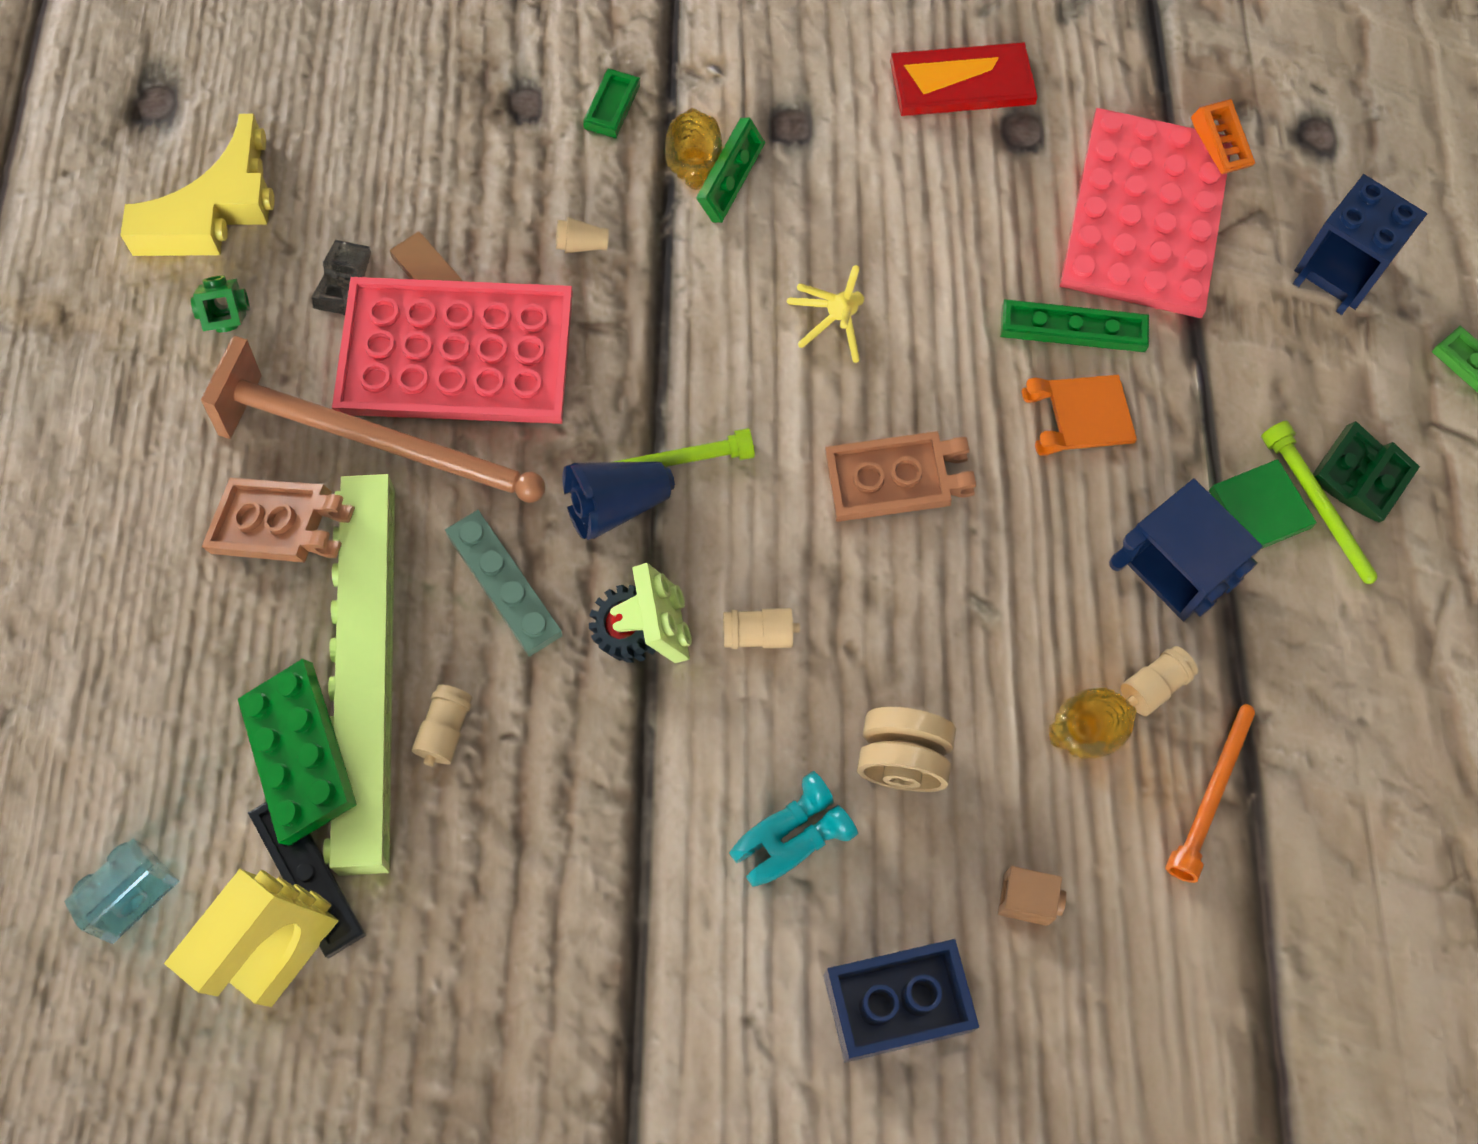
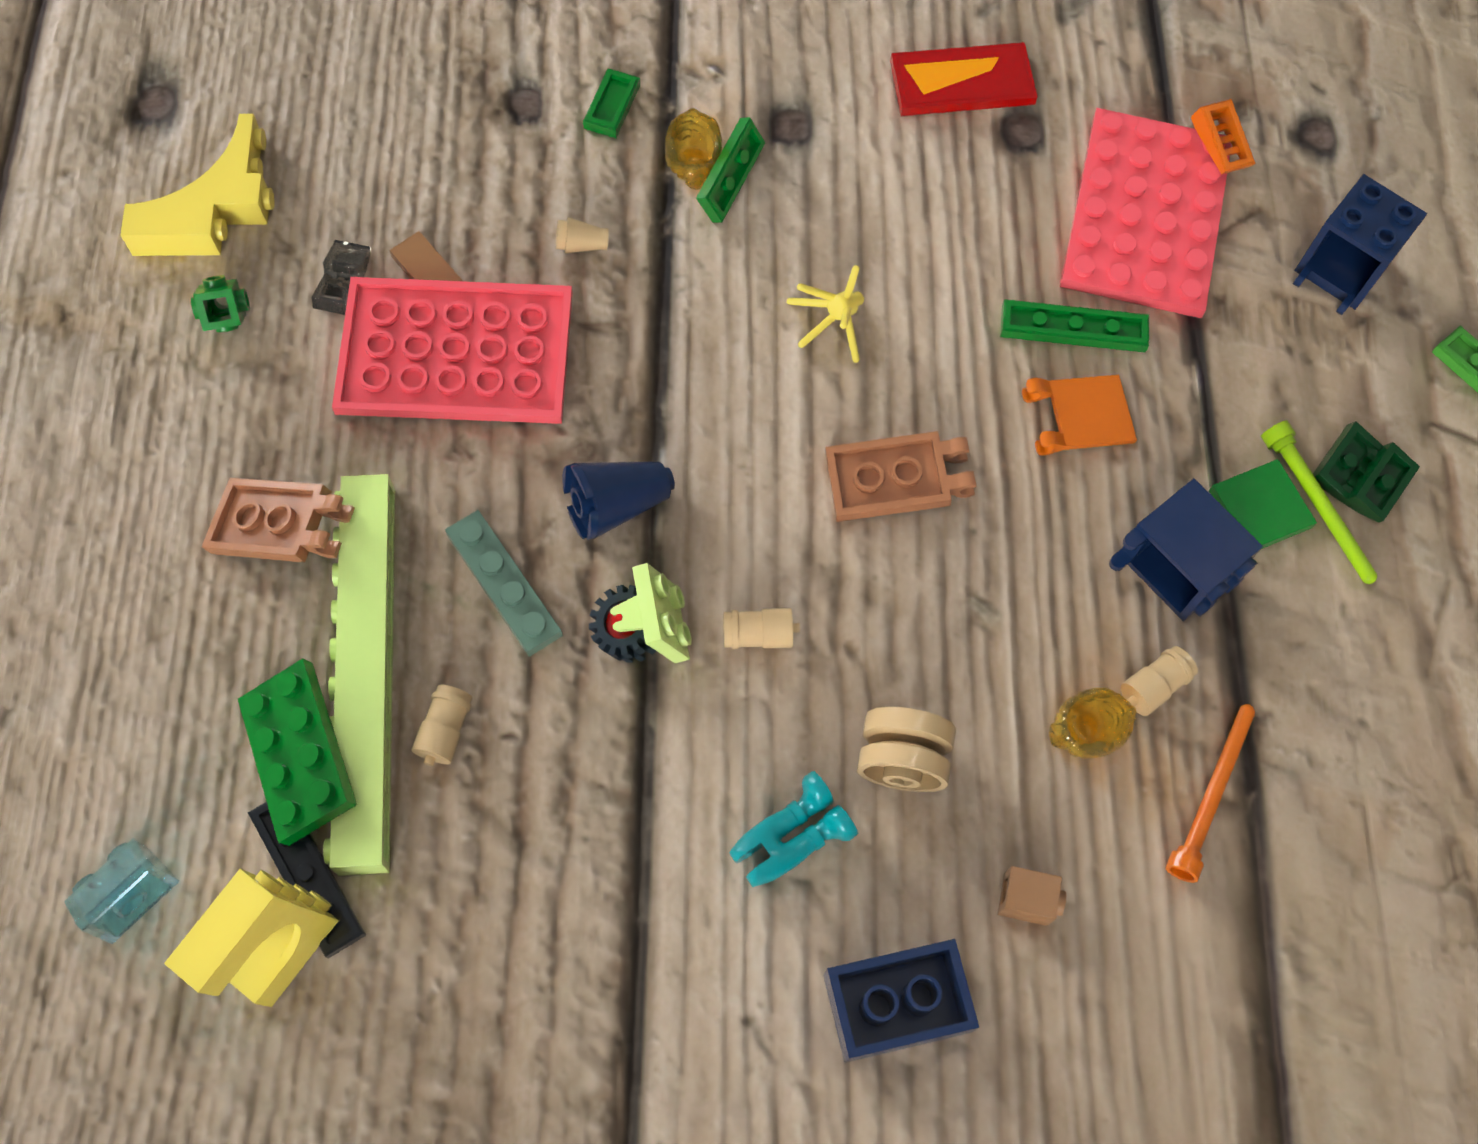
(236, 386): nougat piece -> none
(736, 445): lime piece -> none

